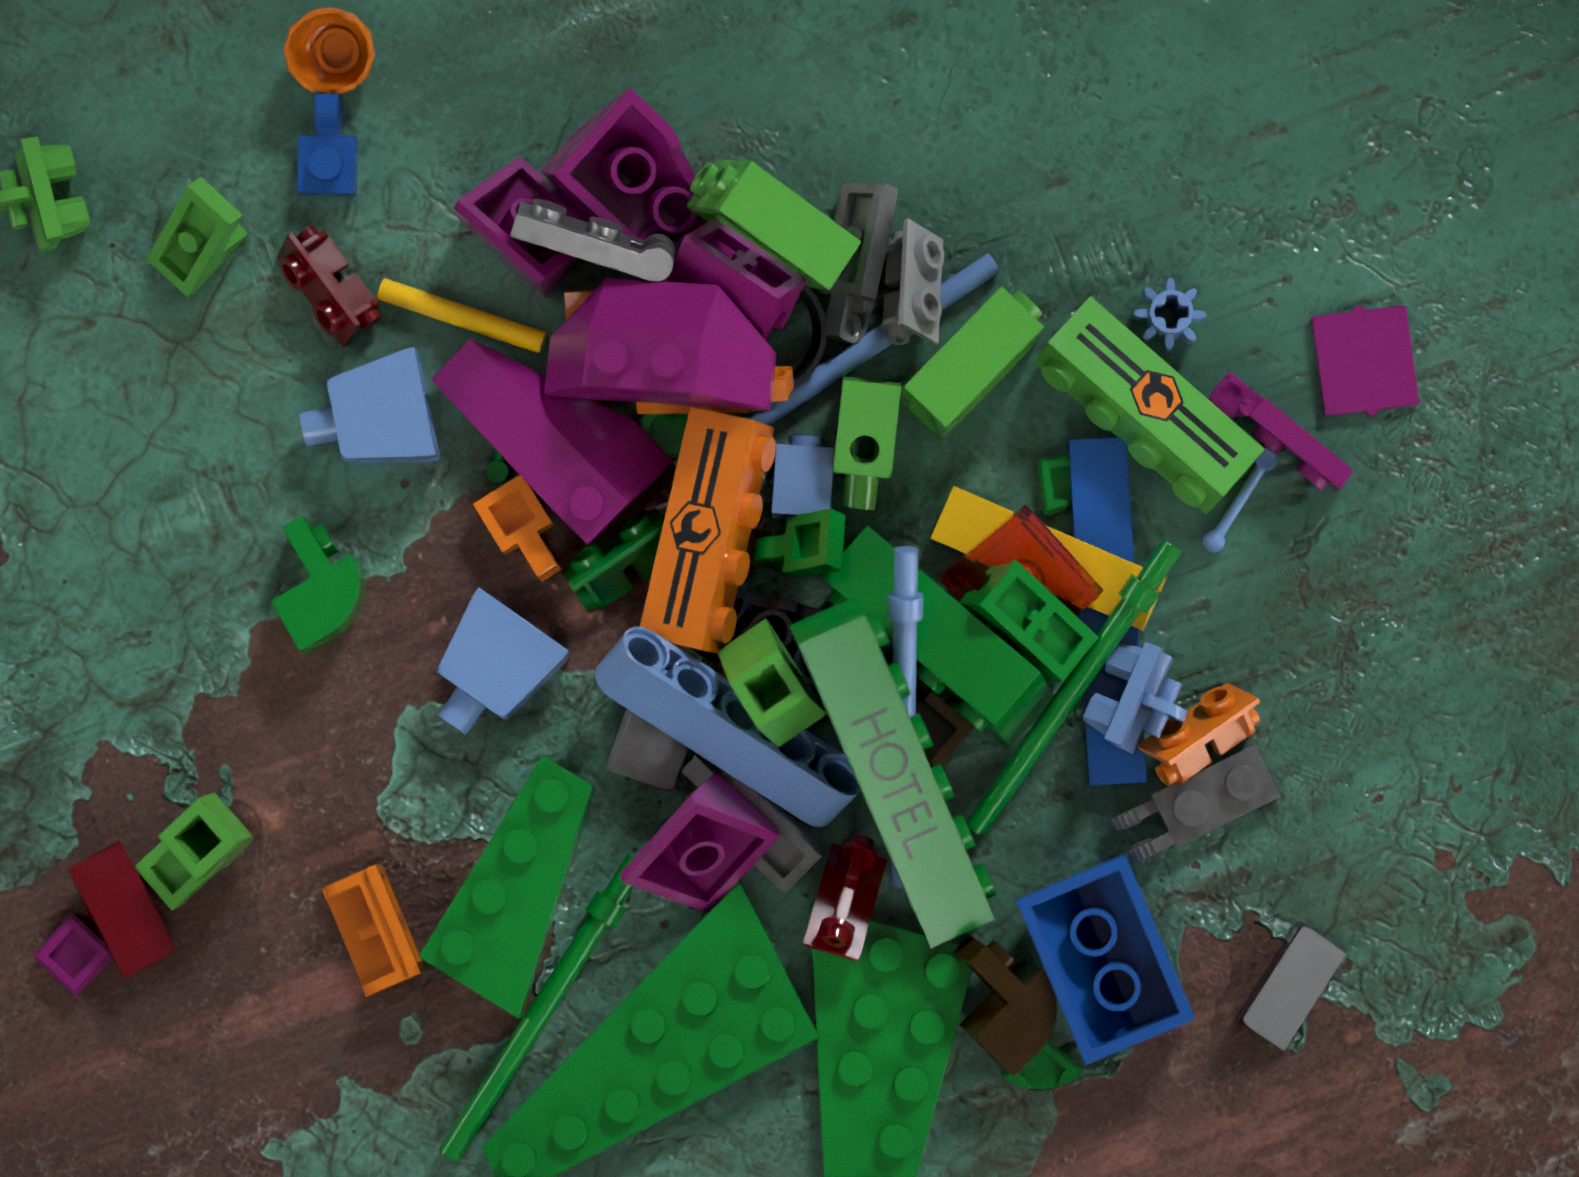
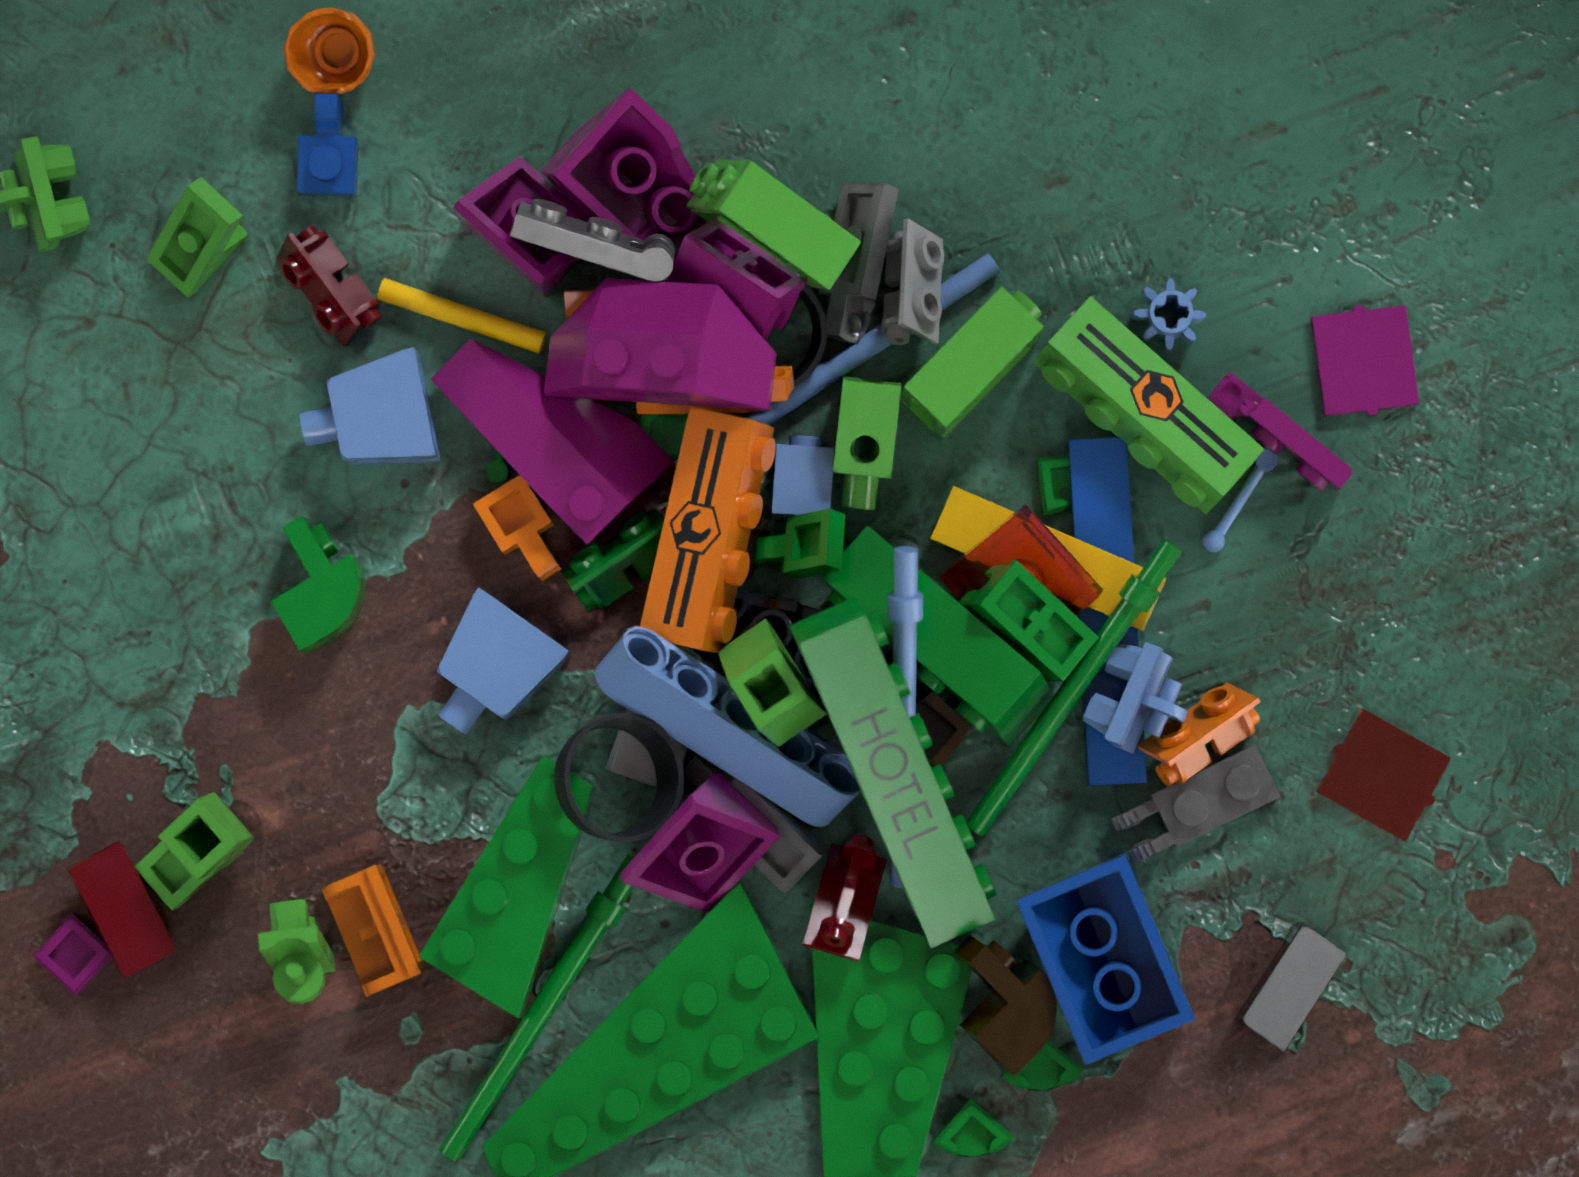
(296, 952): none -> bright green hips
(668, 772): none -> black tyre
(972, 1133): none -> green tile
(1383, 775): none -> clear red piece

